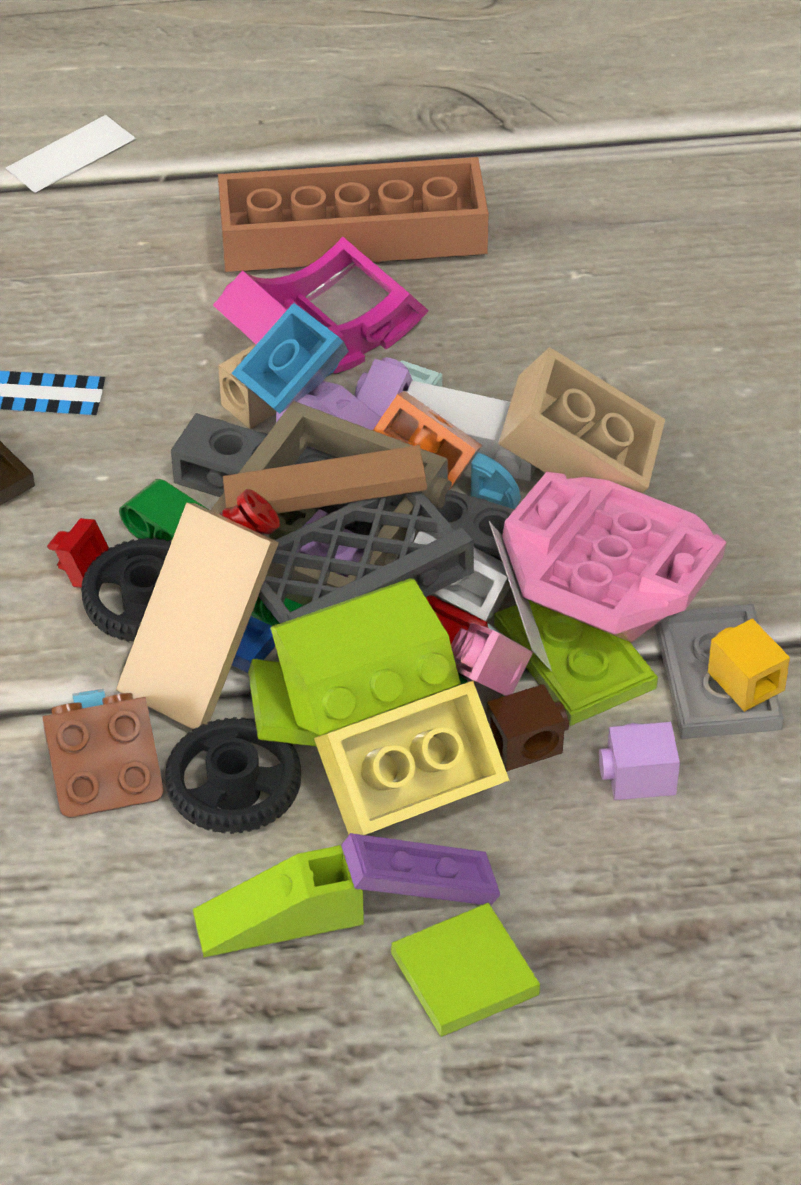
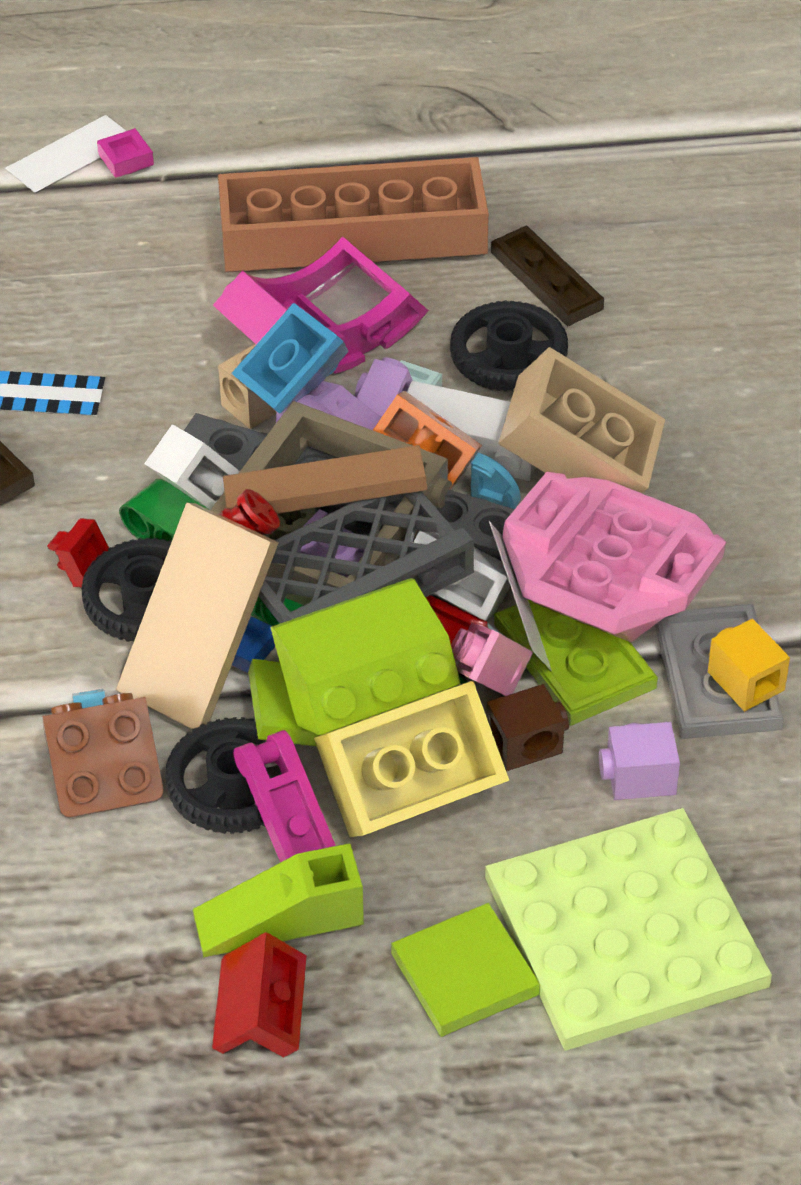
(125, 153): none -> dark pink plate
(190, 466): none -> white slope
(260, 996): none -> red panel
(285, 800): none -> dark pink plate
(420, 869): medium lavender tile -> none
(507, 343): none -> black wheel
(547, 275): none -> dark brown tile
(626, 928): none -> yellowish green plate

